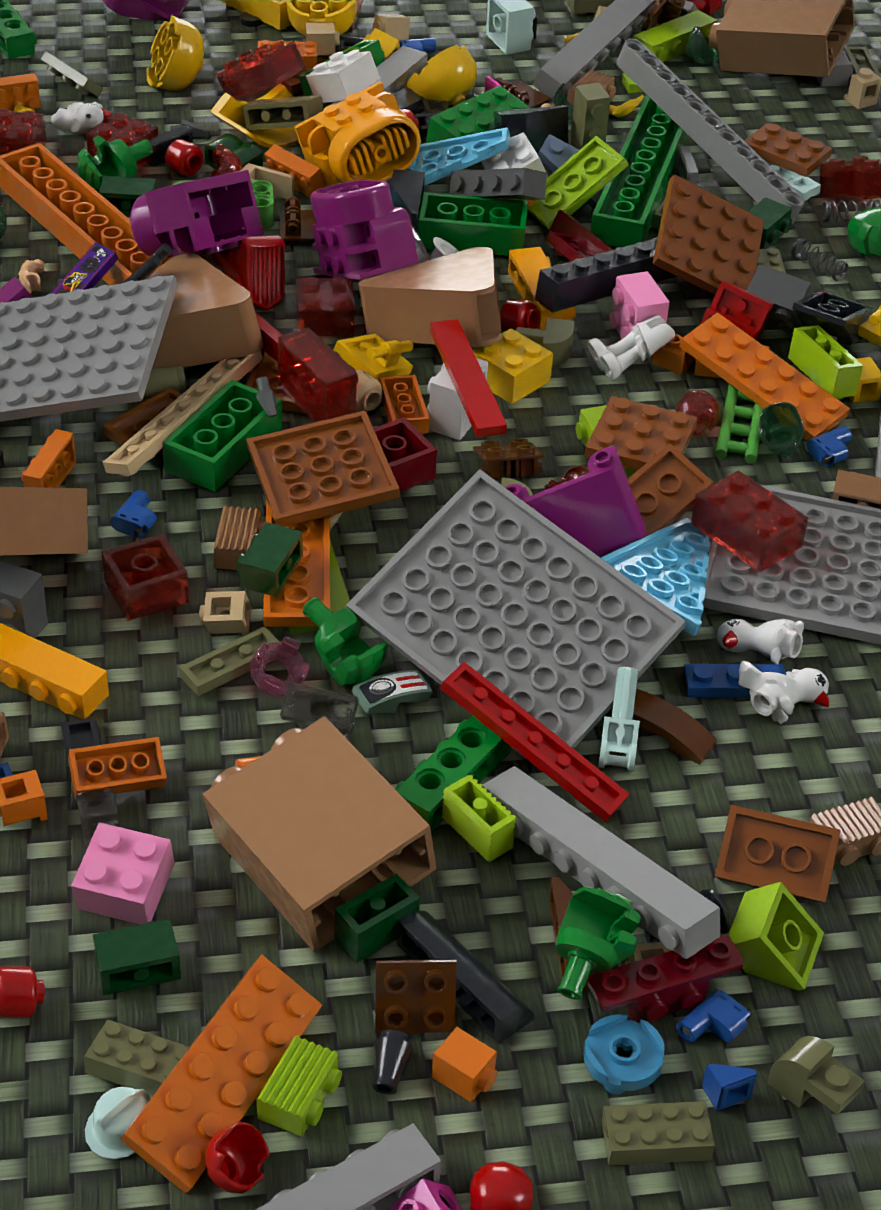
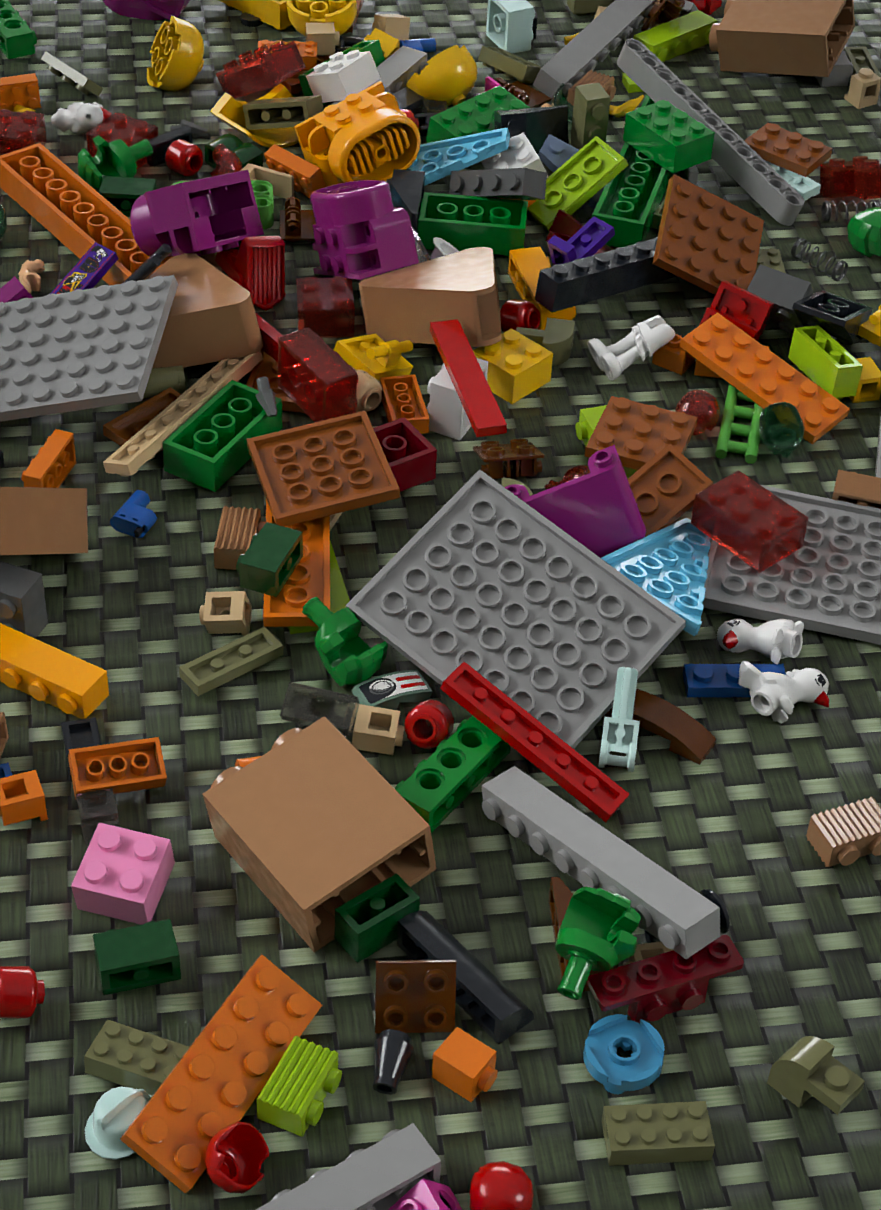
(145, 577): clear red brick -> none
(283, 652): clear pink piece -> none
(377, 730): none -> tan brick
(429, 724): none -> red head
(478, 817): lime brick -> none
(509, 63): none -> olive piece
(582, 243): none -> dark purple bracket
(636, 300): bright pink brick -> none
(668, 136): none -> green brick
(698, 48): clear green hair -> none
(718, 1014): blue piece -> none
(728, 1084): blue slope -> none
(775, 849): dark orange plate -> none
(776, 220): dark green brick -> none
(776, 936): lime slope -> none
(830, 446): blue piece -> none

